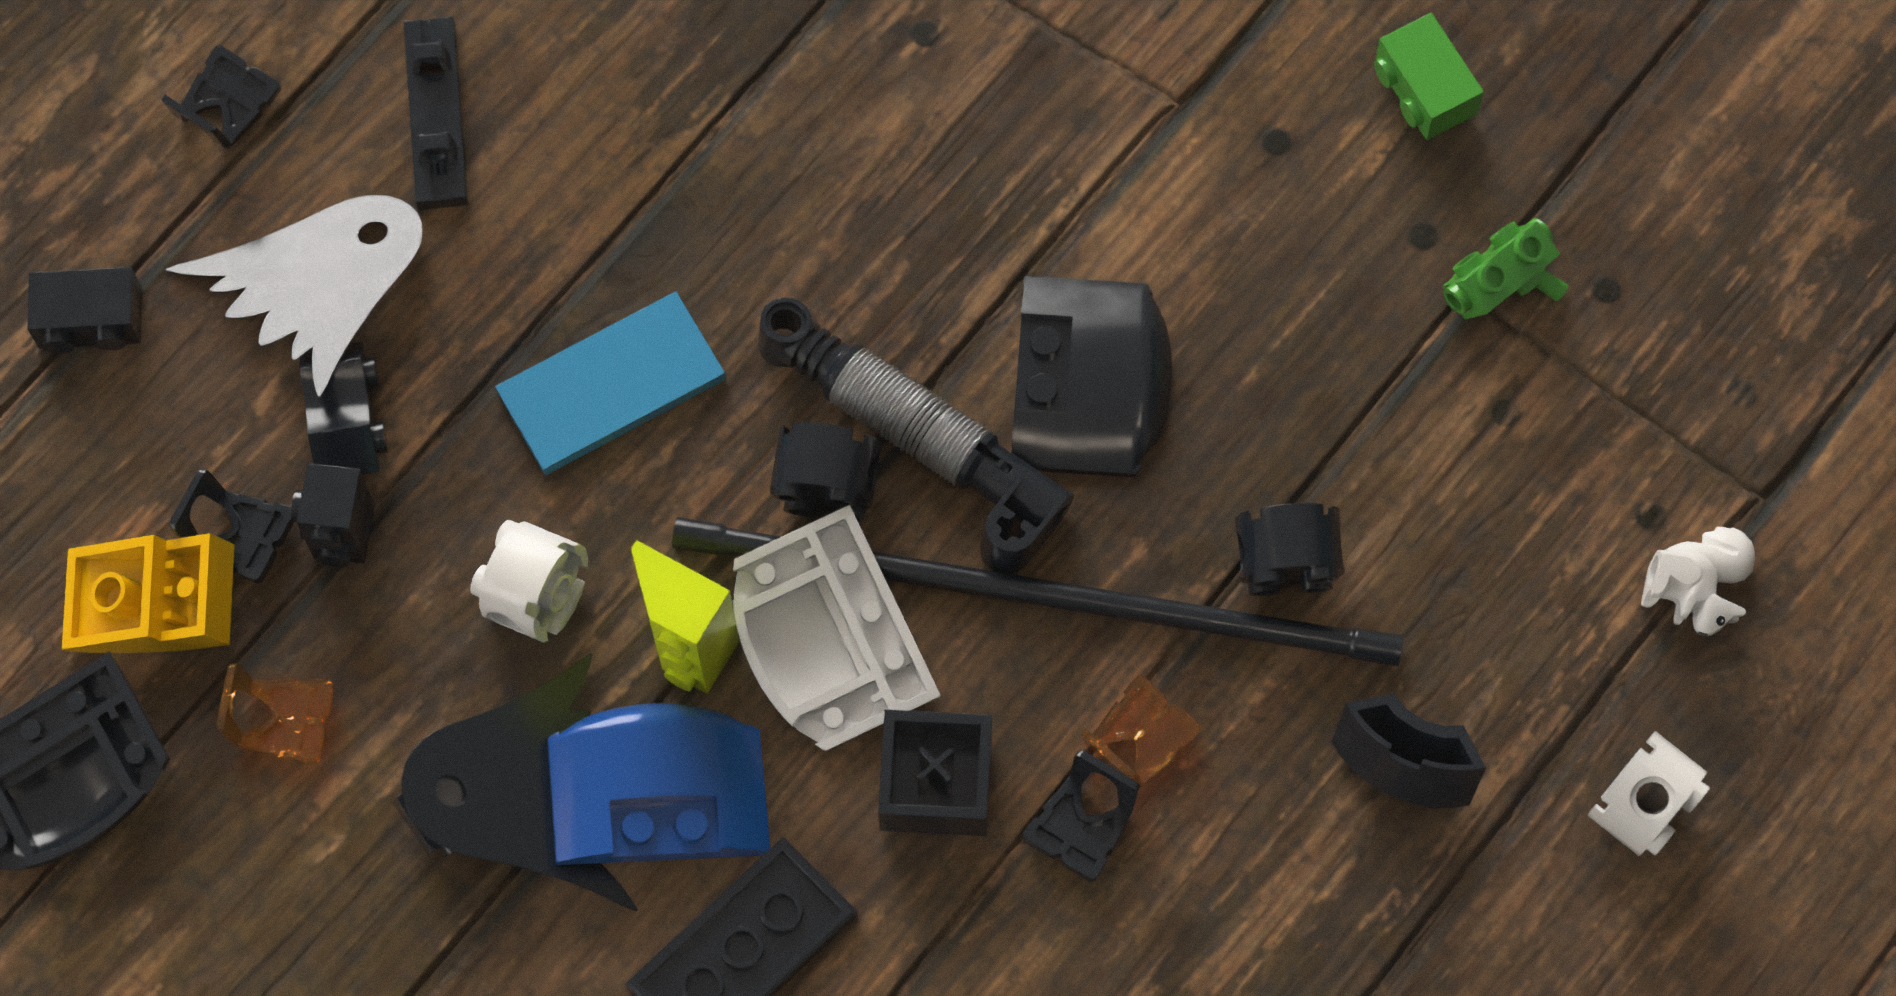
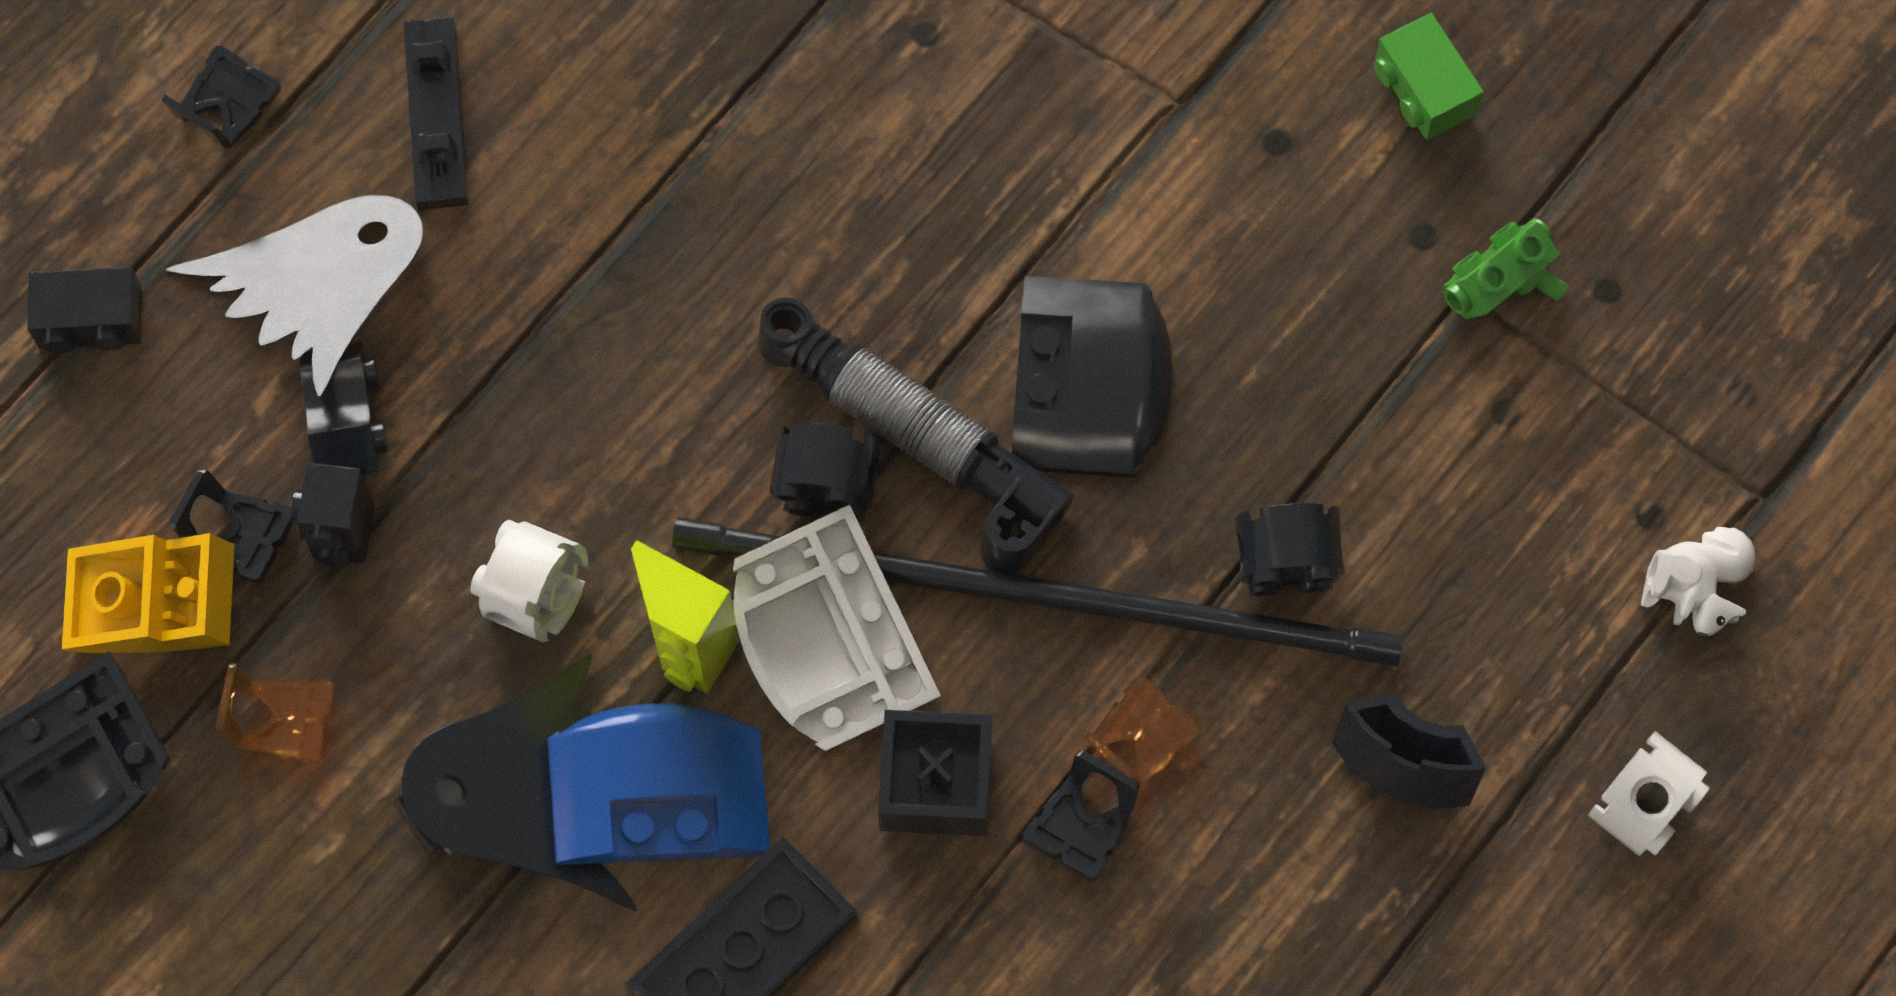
(610, 383): dark azure tile -> none

